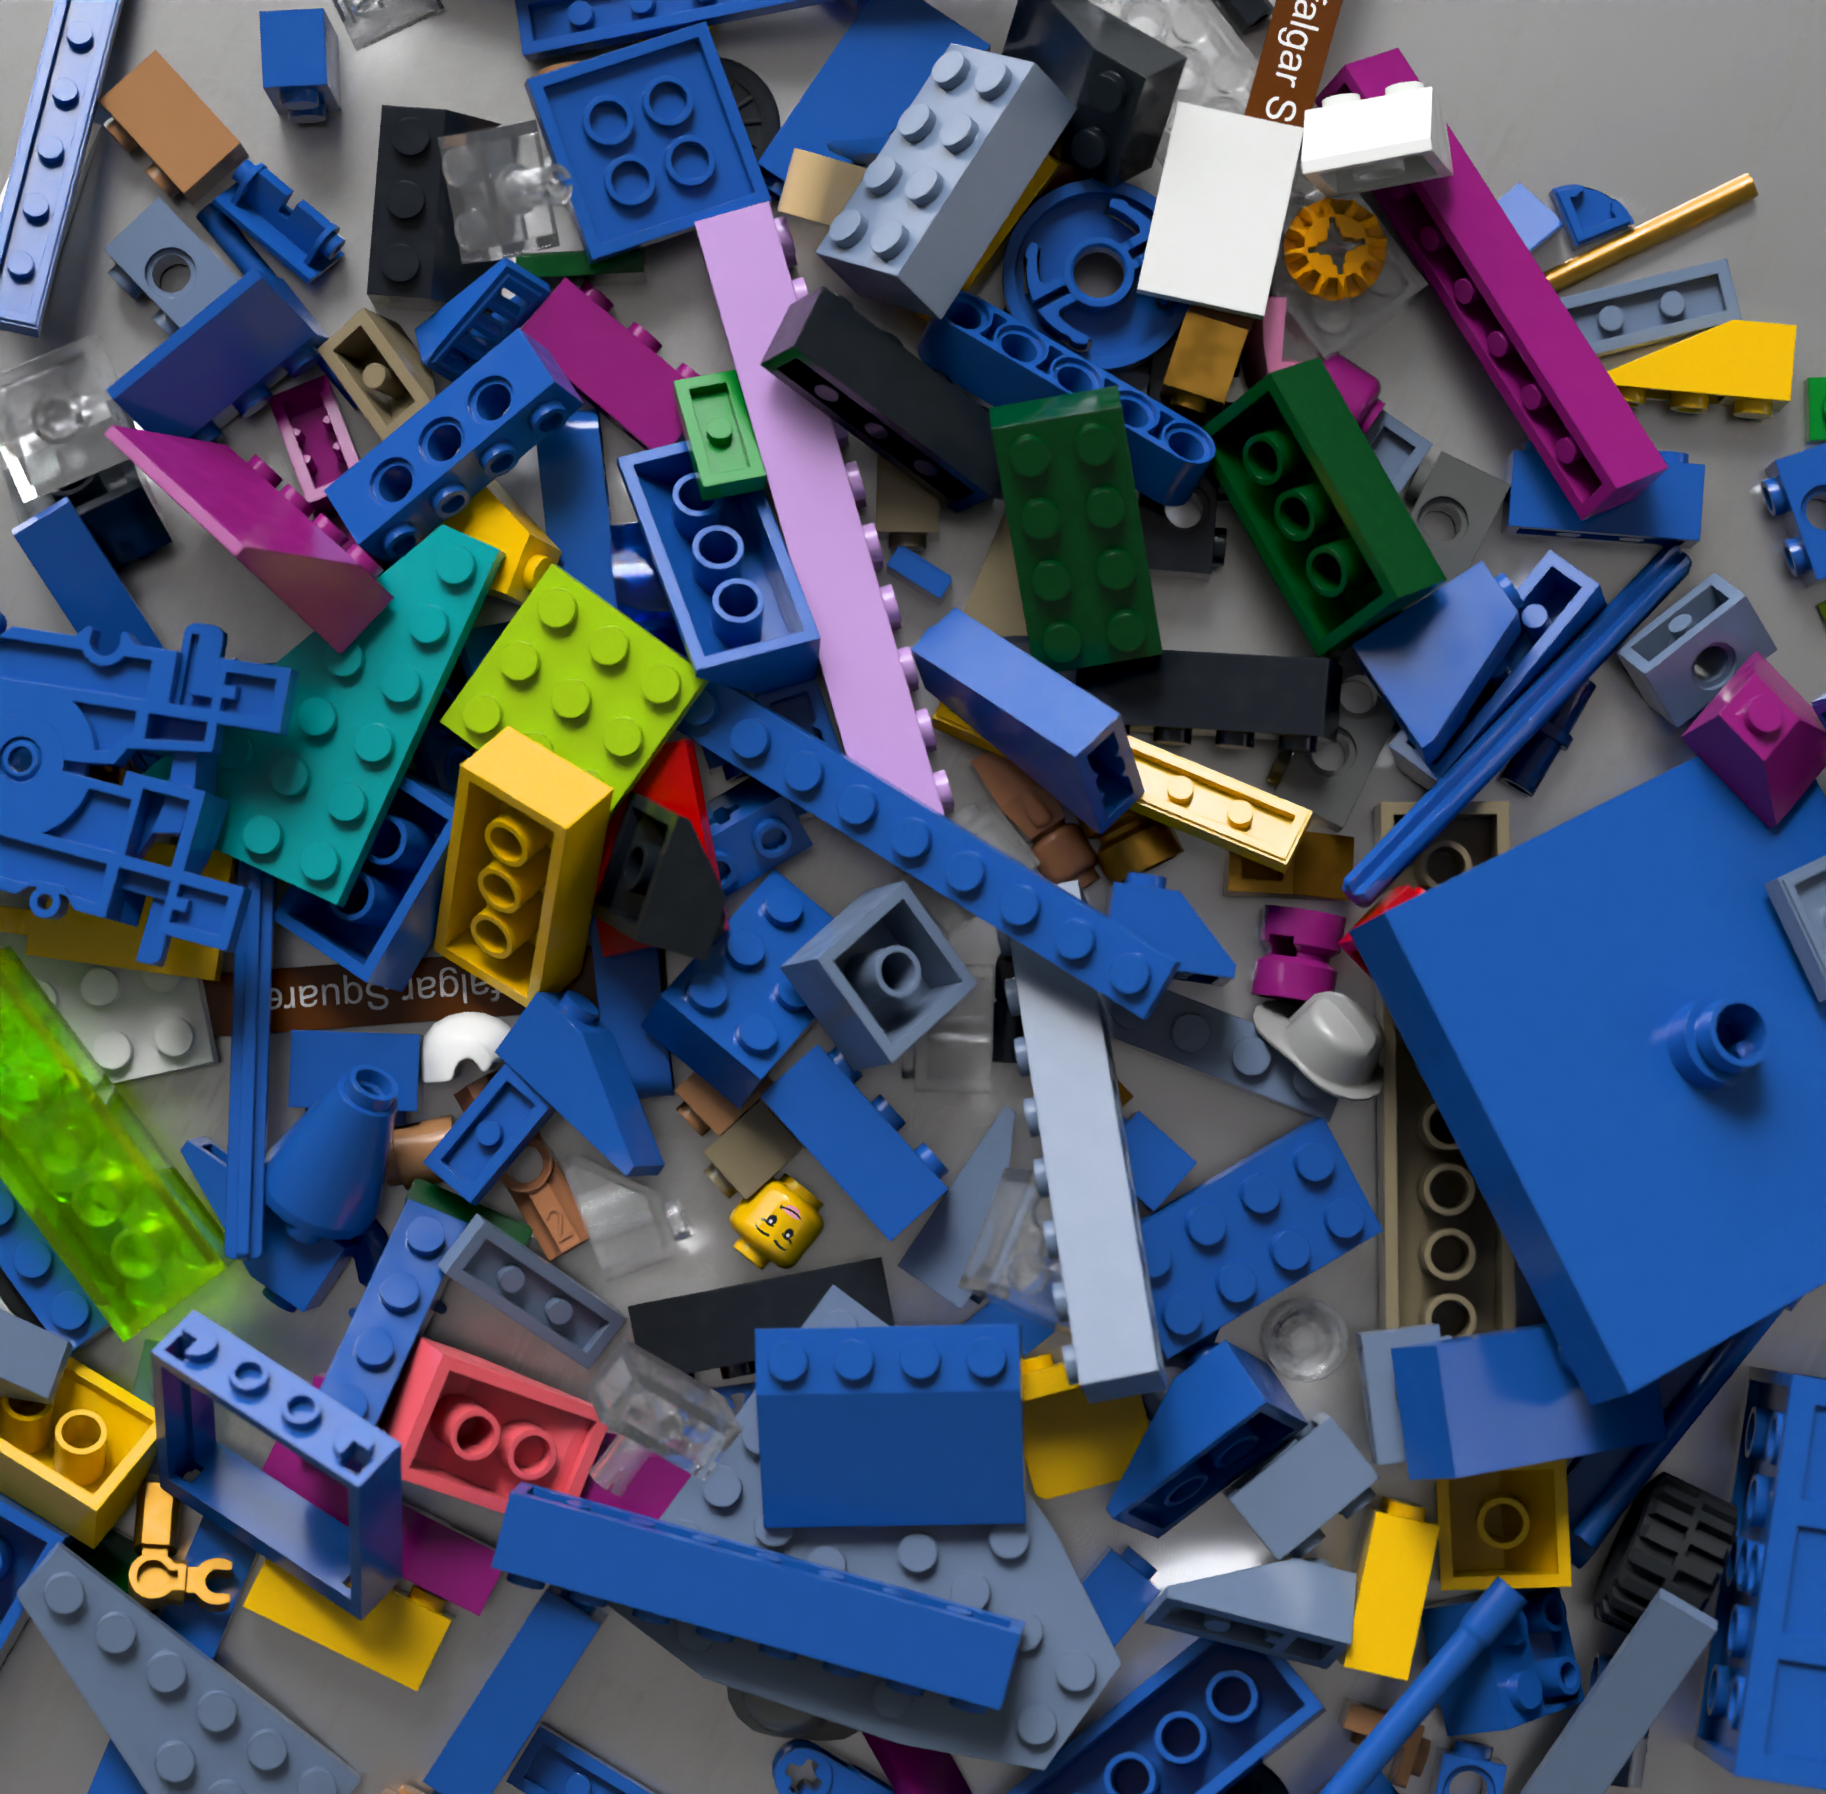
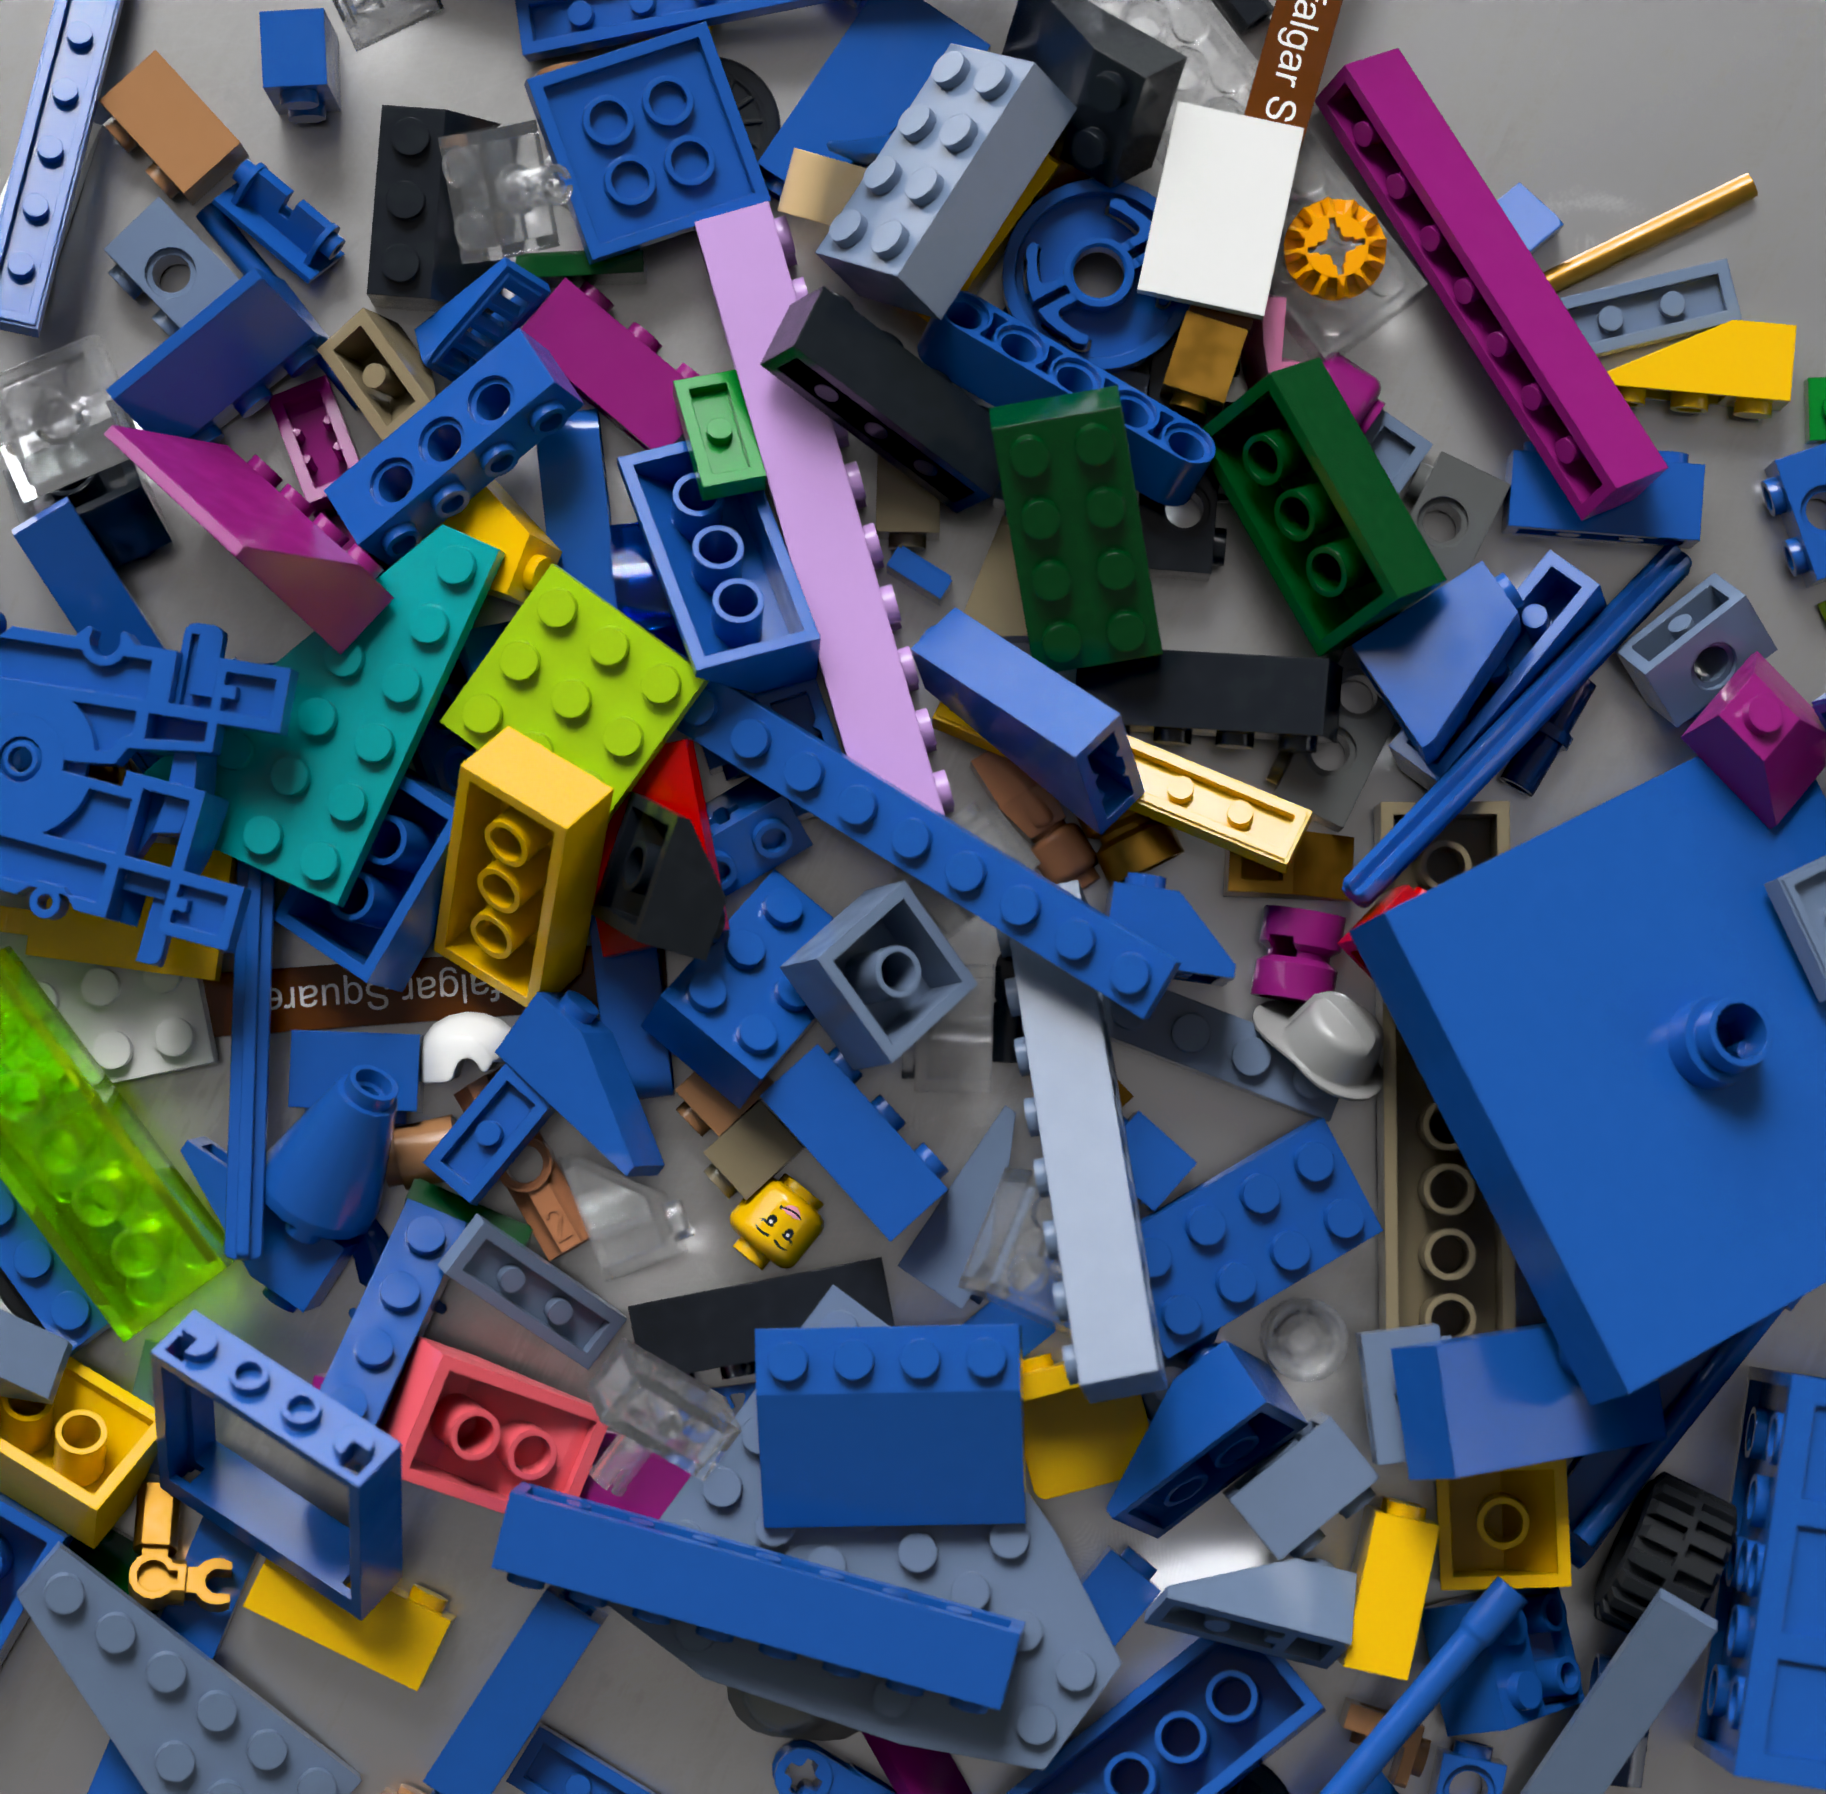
(432, 1550): magenta slope -> none
(1376, 140): white slope -> none
(1589, 214): blue tile -> none

